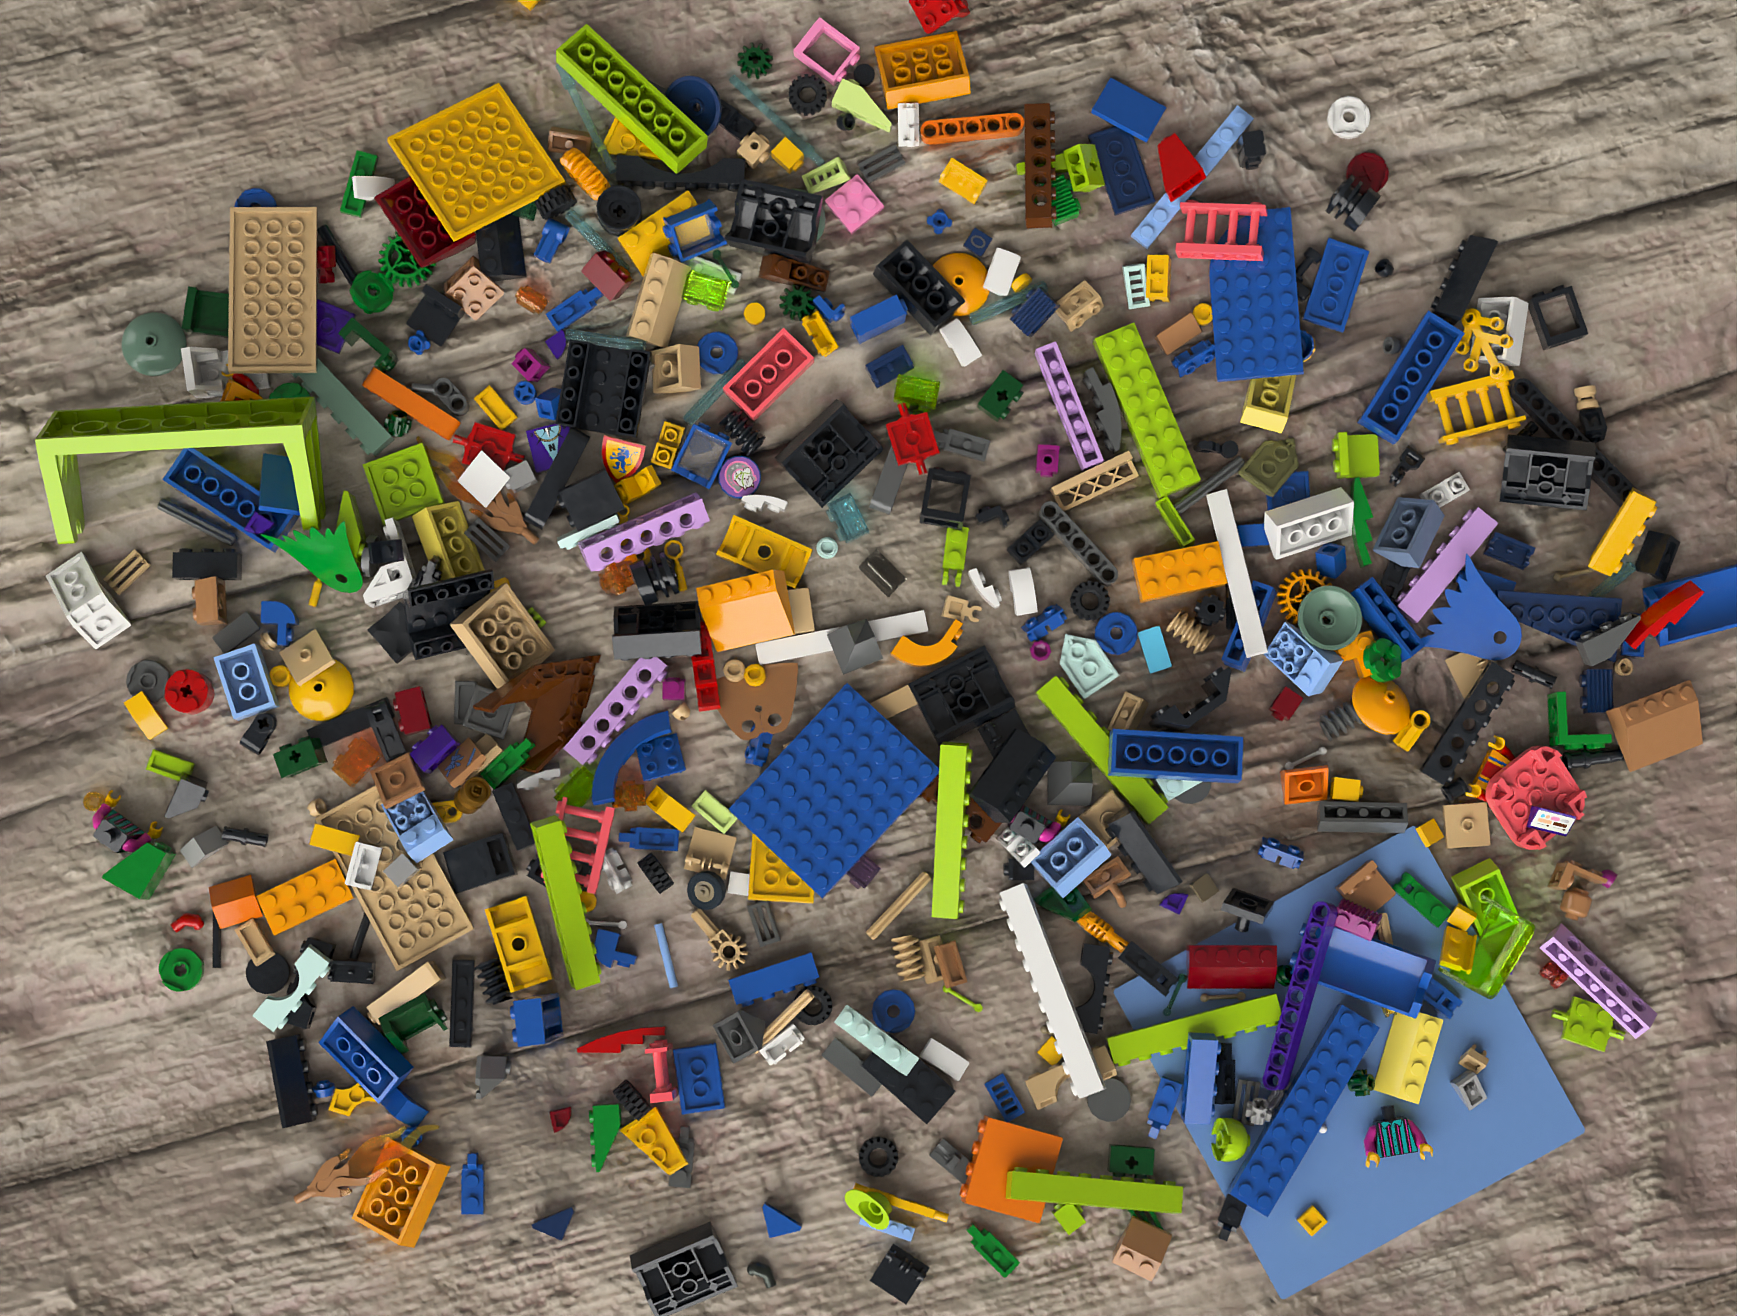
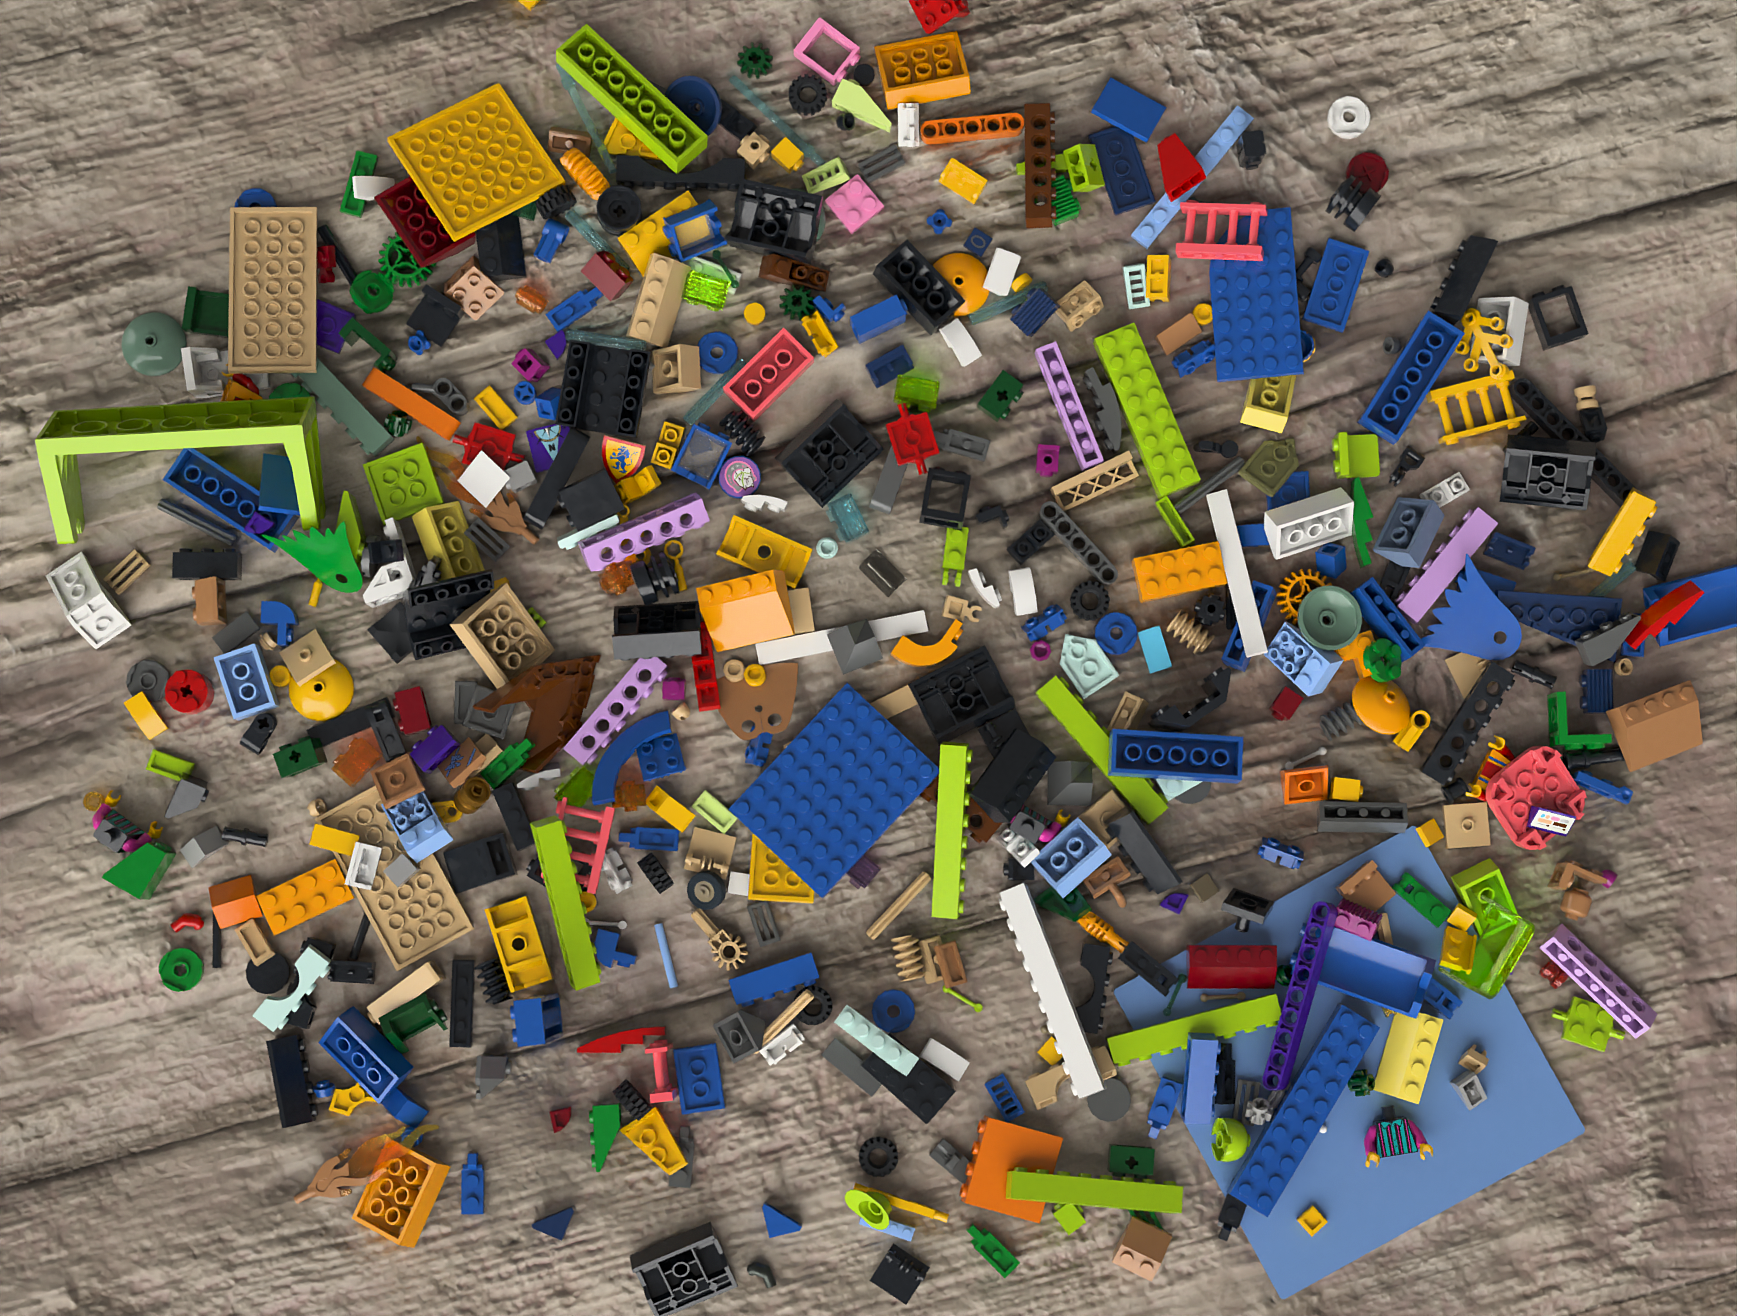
(1602, 787): none -> blue hinge

